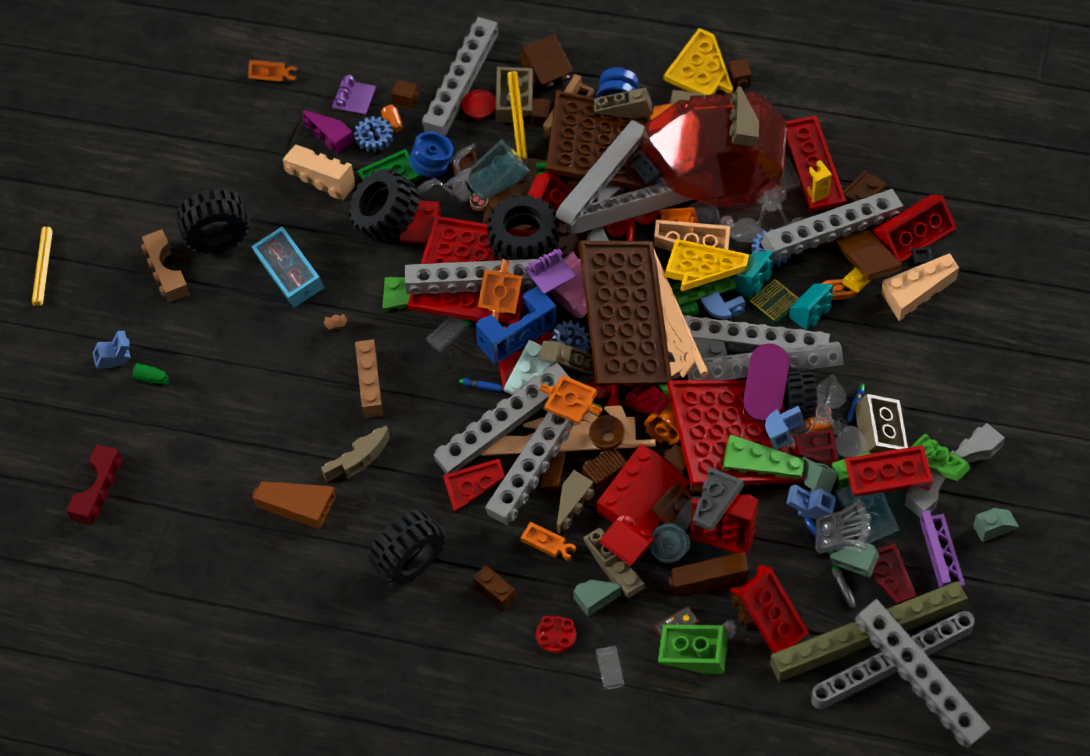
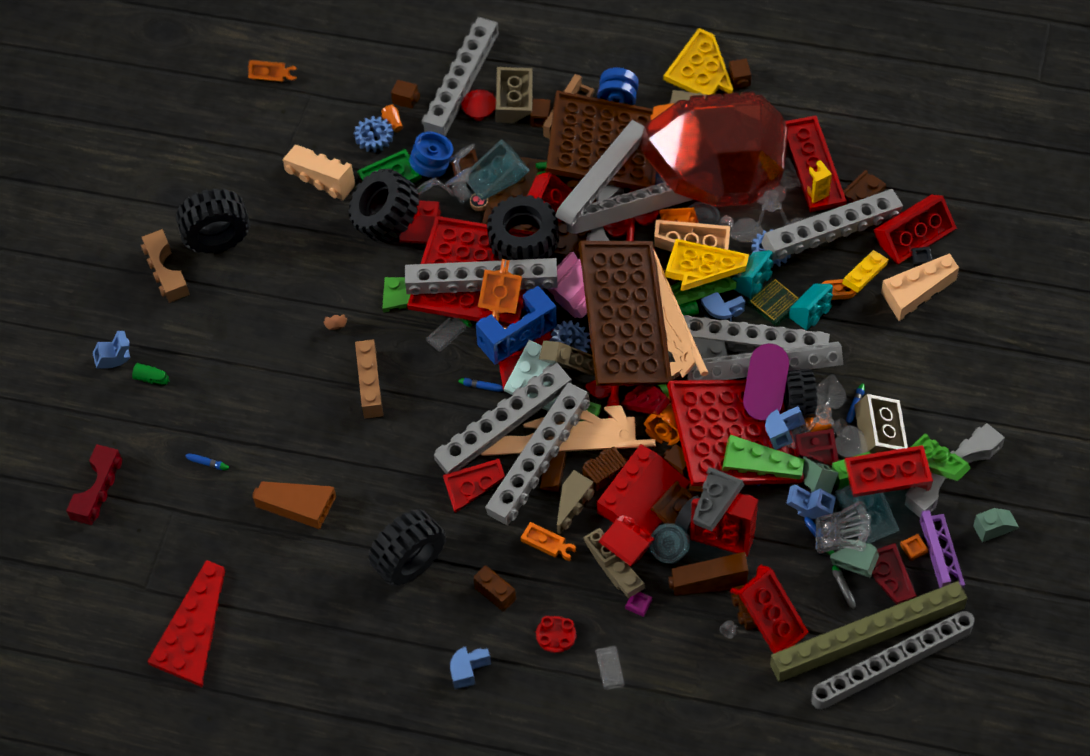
(42, 265): yellow axle -> none
(189, 635): none -> red wing
(207, 461): none -> blue piece
(288, 267): brick -> none
(331, 131): magenta slope -> none
(353, 96): medium lavender hinge -> none
(364, 452): dark tan slope -> none
(463, 663): none -> medium blue brick
(517, 114): yellow axle -> none
(547, 61): reddish brown slope -> none
(550, 271): medium lavender hinge -> none
(570, 399): orange plate -> none
(595, 595): sand green slope -> none
(604, 425): reddish brown piece -> none
(625, 104): dark tan slope -> none
(639, 603): none -> magenta tile
(644, 168): black plate -> none
(682, 617): tile -> none
(694, 647): bright green slope -> none
(745, 122): dark tan slope -> none
(868, 254): reddish brown tile -> none
(914, 547): none -> orange tile
(933, 676): light grey brick -> none

